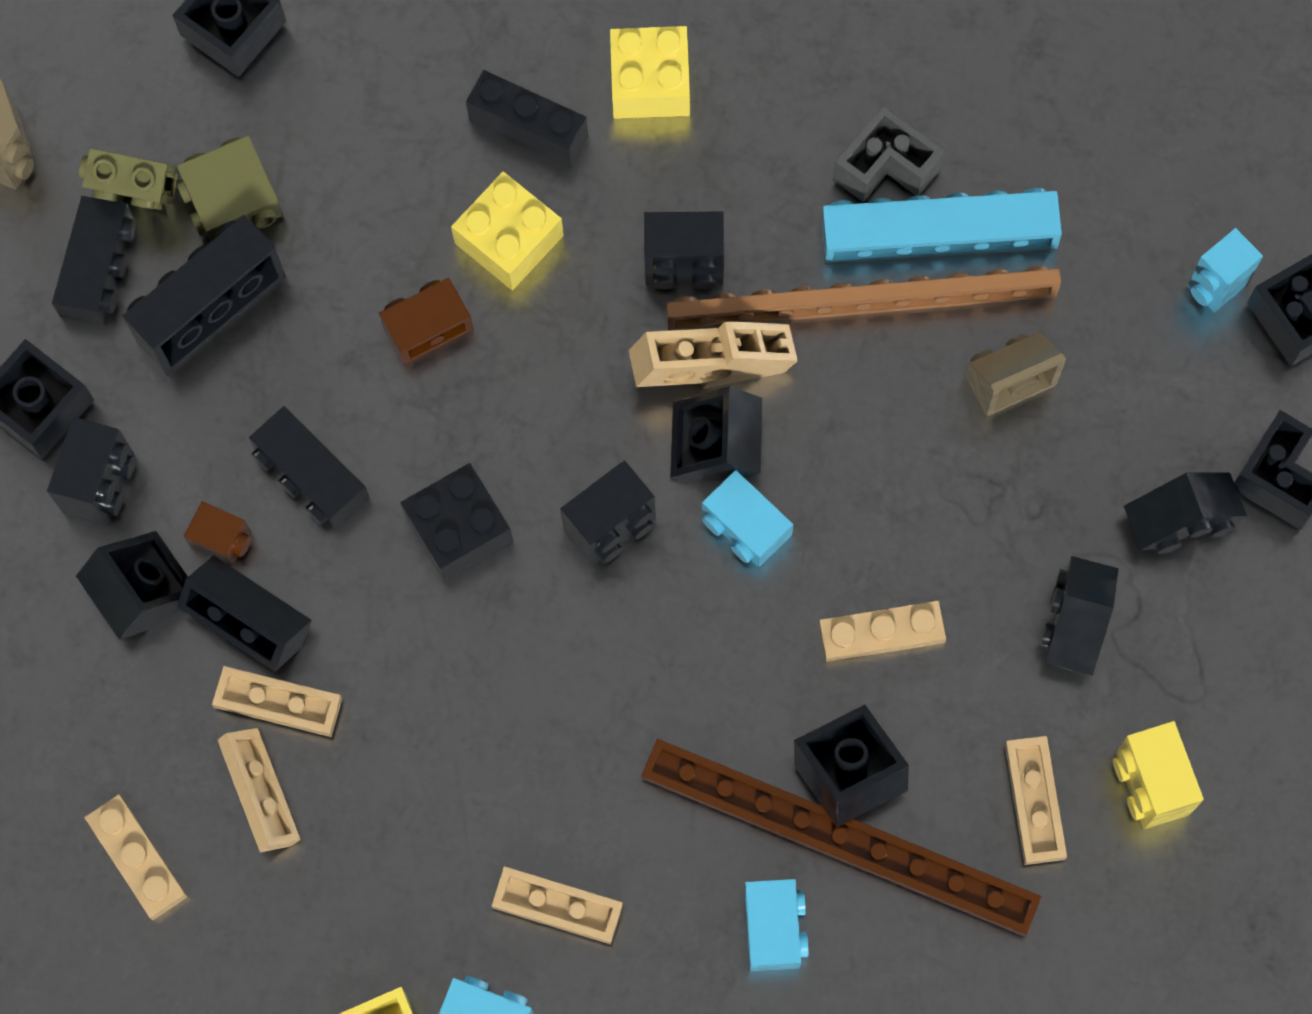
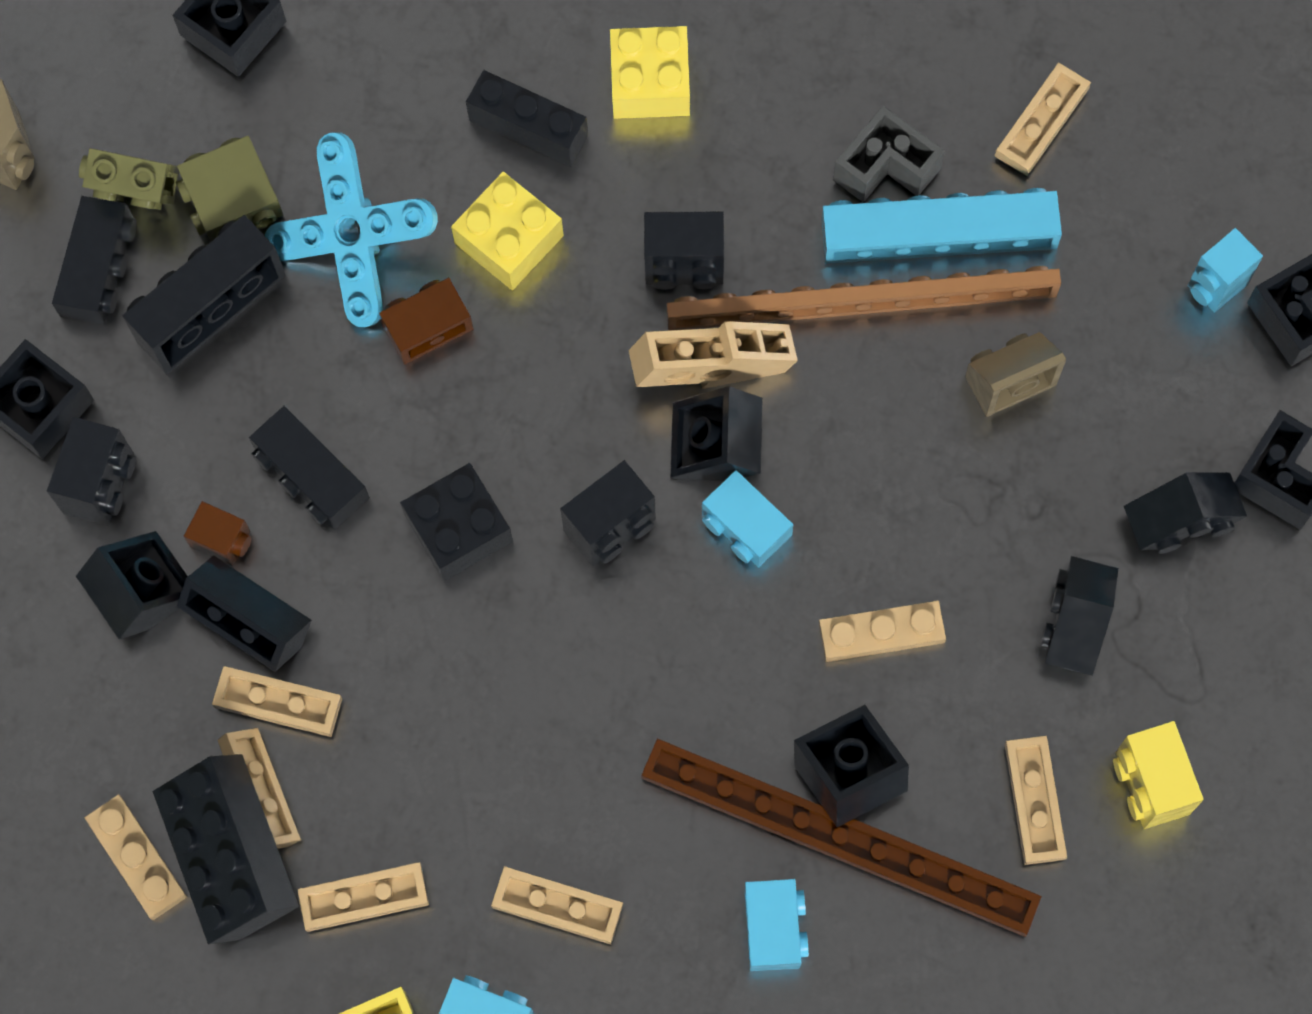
(225, 848): none -> black brick
(339, 232): none -> medium azure piece
(363, 897): none -> tan plate
(1042, 119): none -> tan plate

